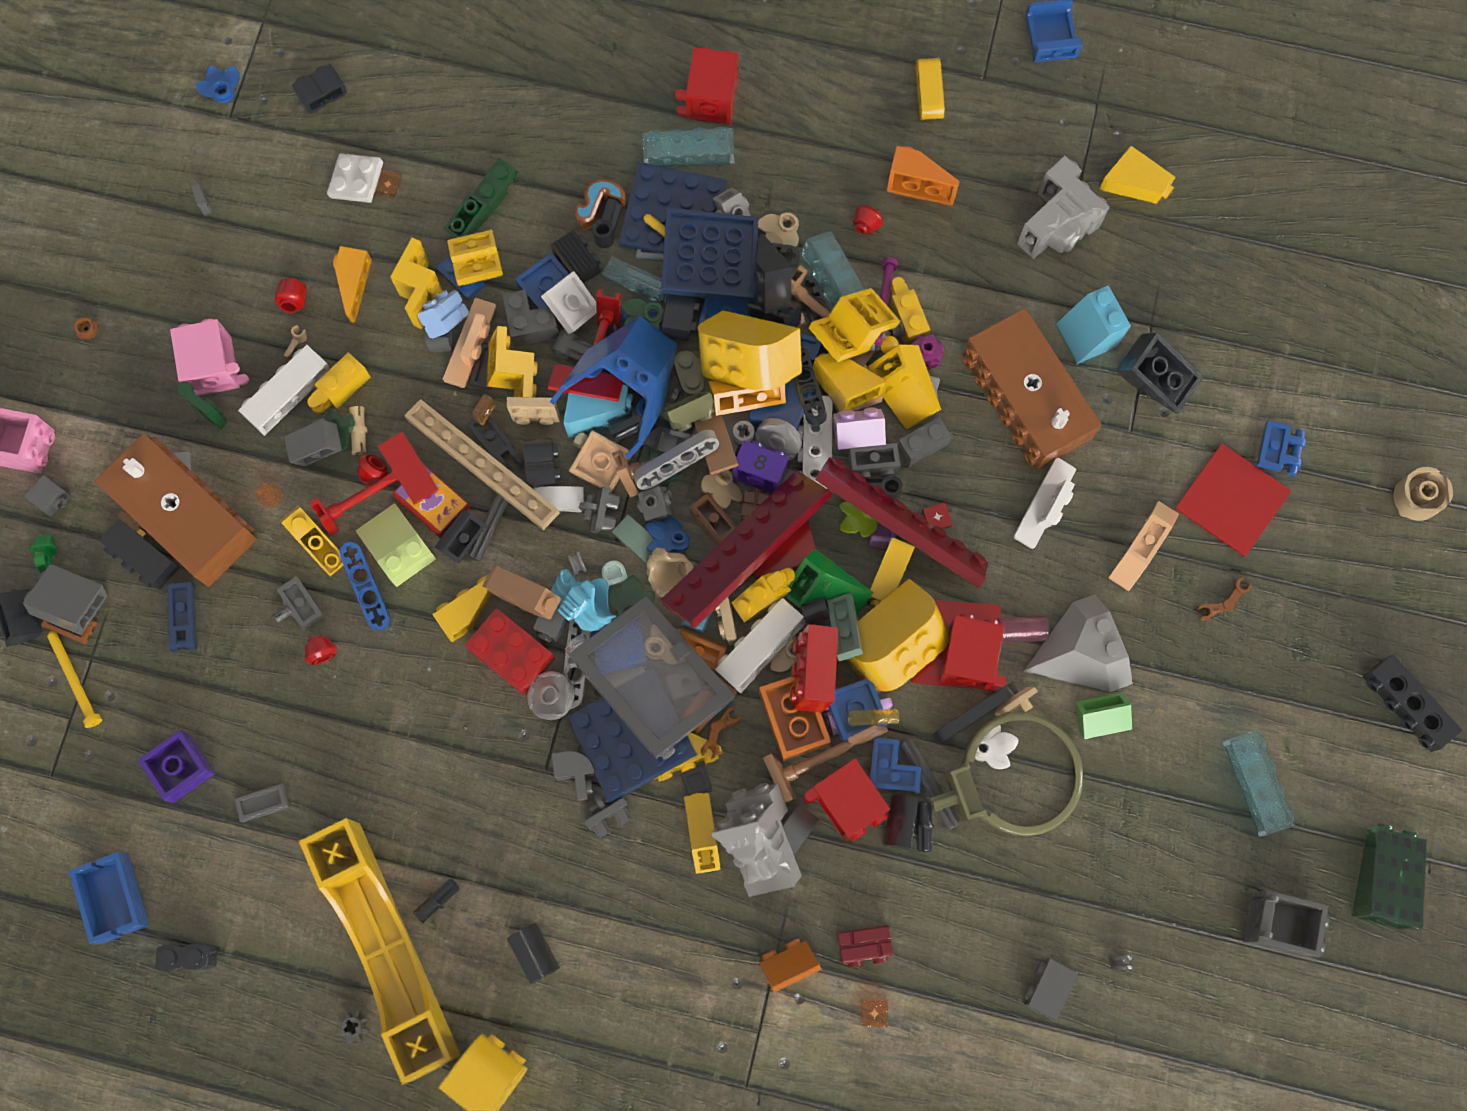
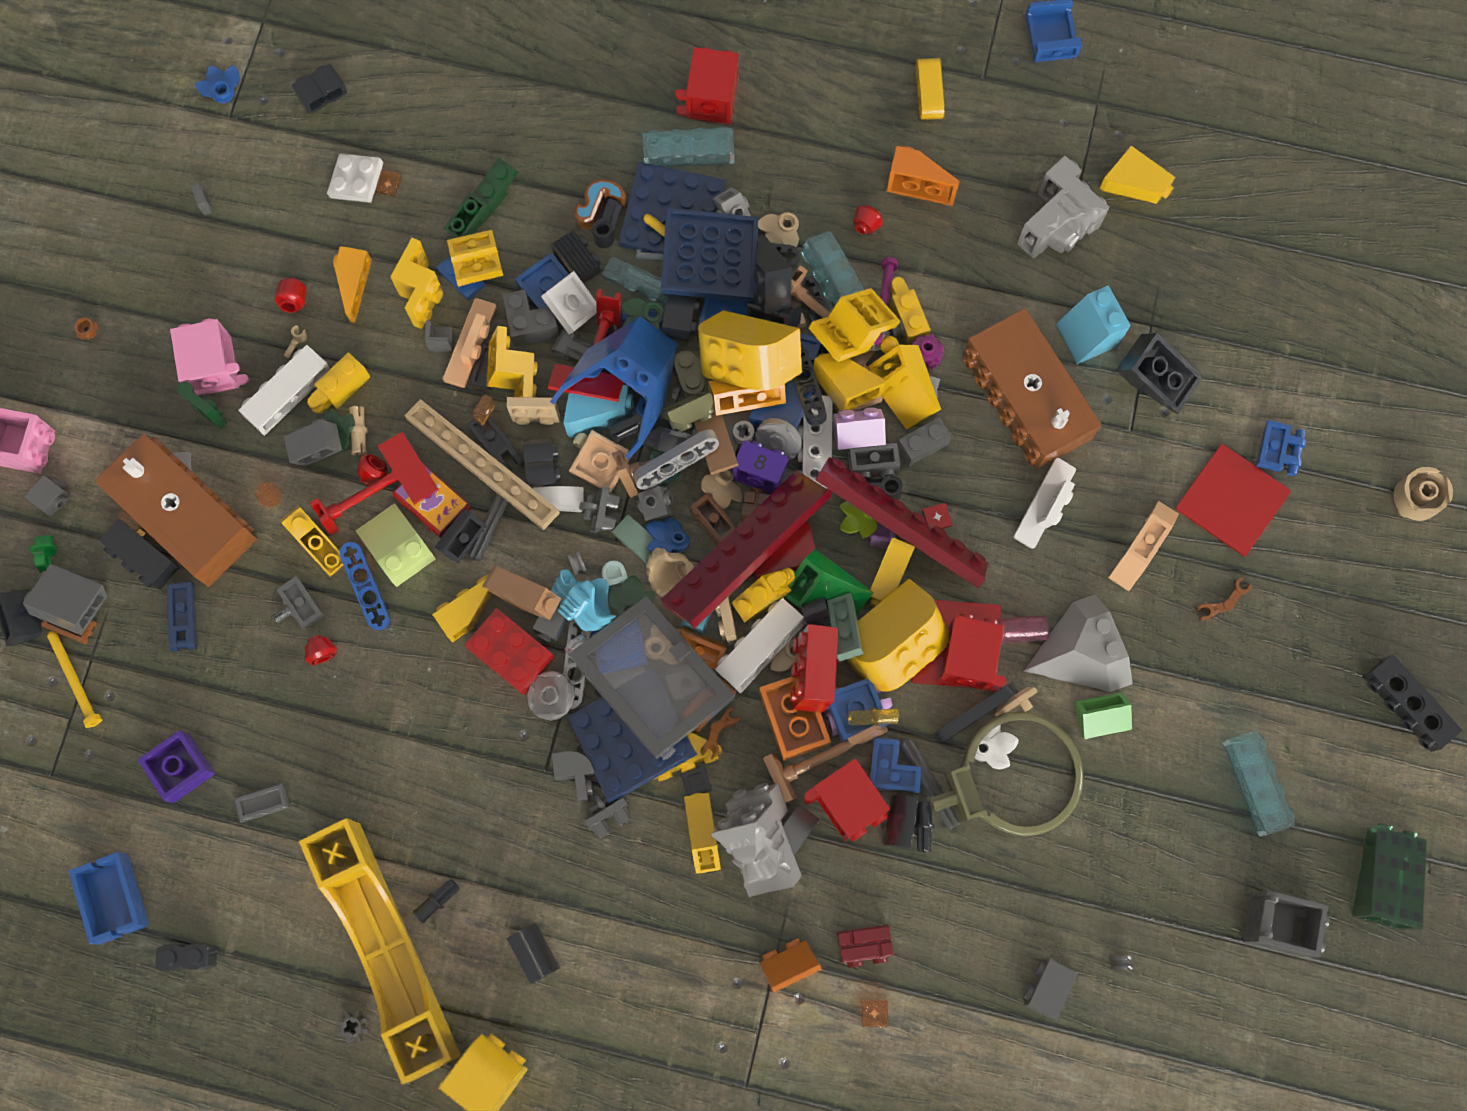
(442, 313): light blue brick -> none

